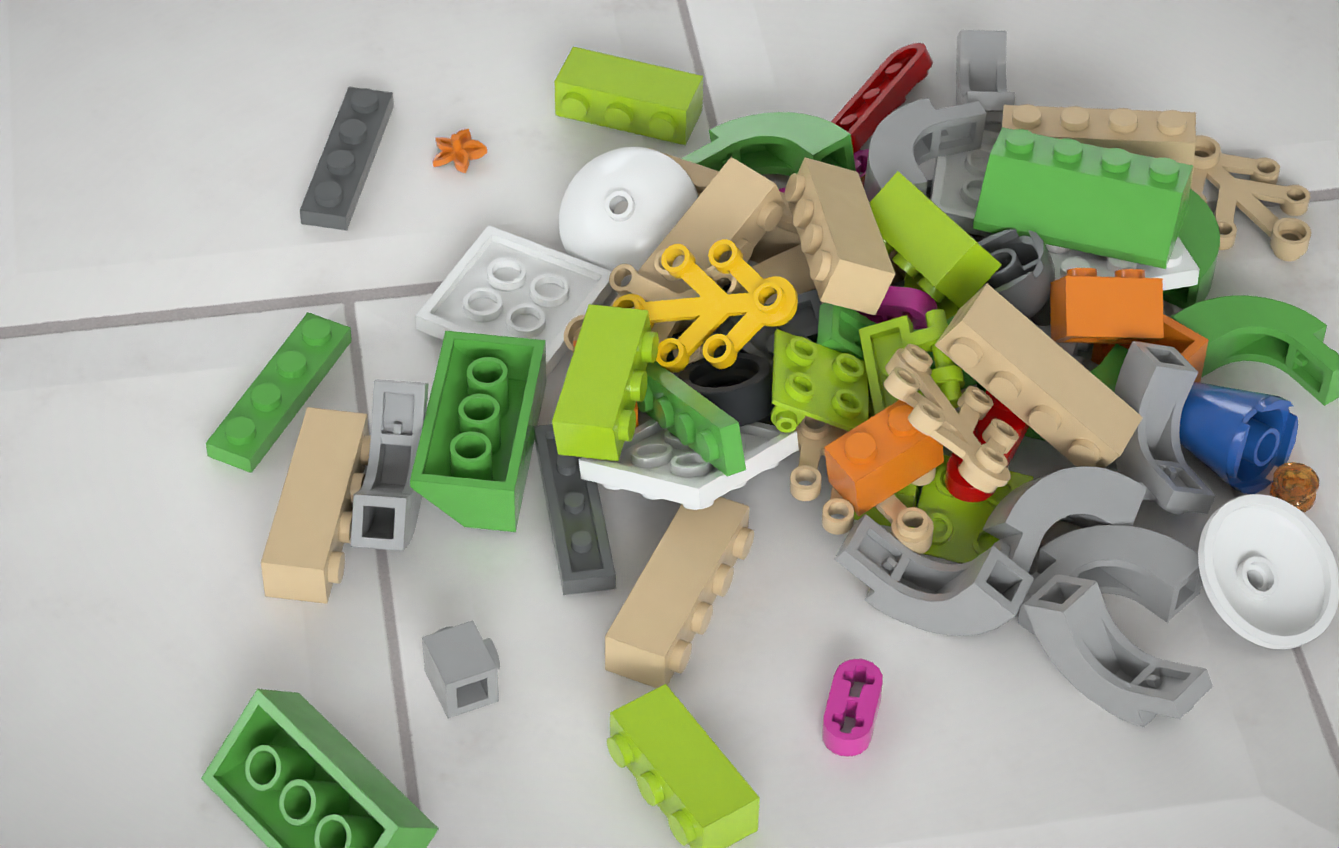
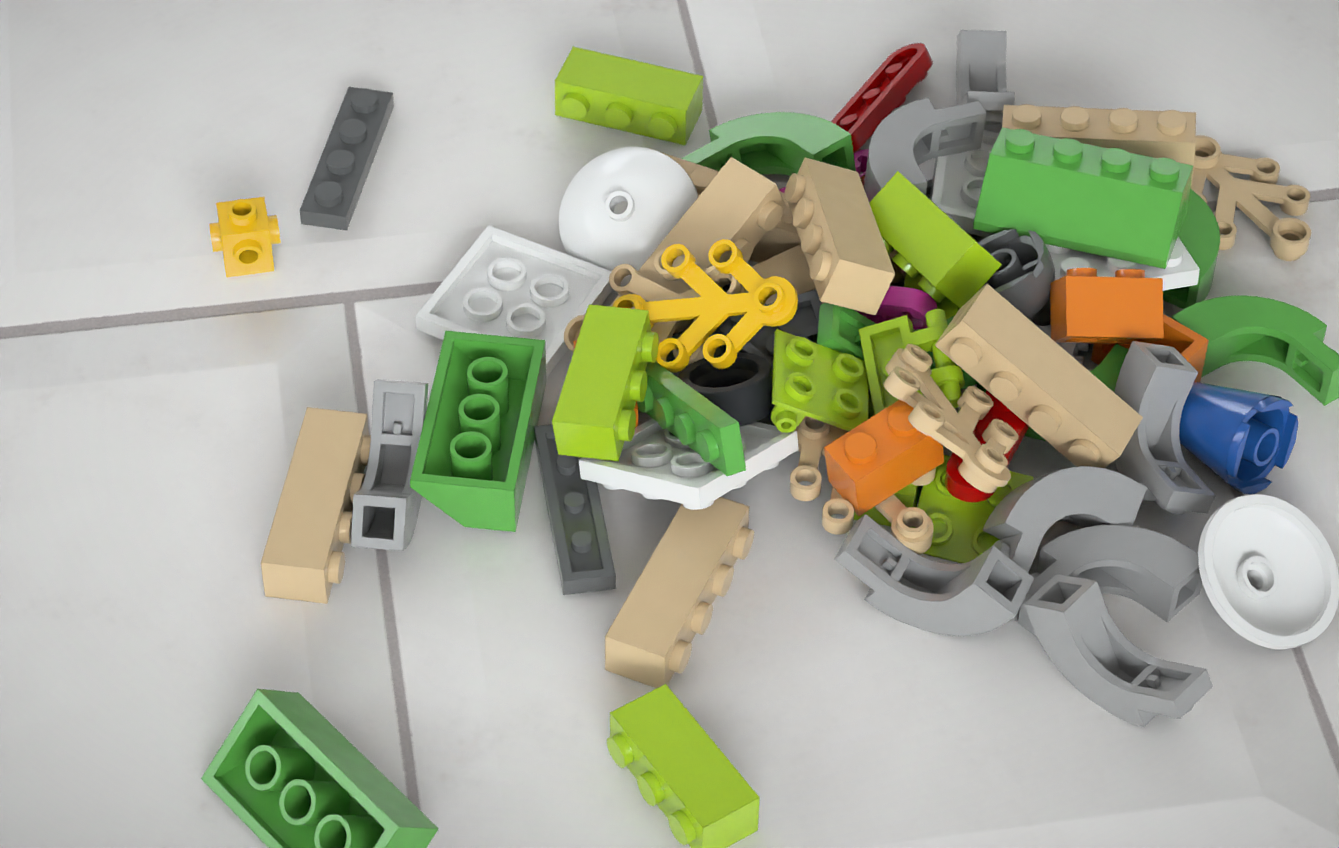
(245, 236): none -> yellow brick
(278, 392): bright green plate -> none
(459, 150): orange plant -> none
(461, 668): light grey brick -> none
(843, 705): dark pink beam -> none
(1292, 475): clear orange bush -> none

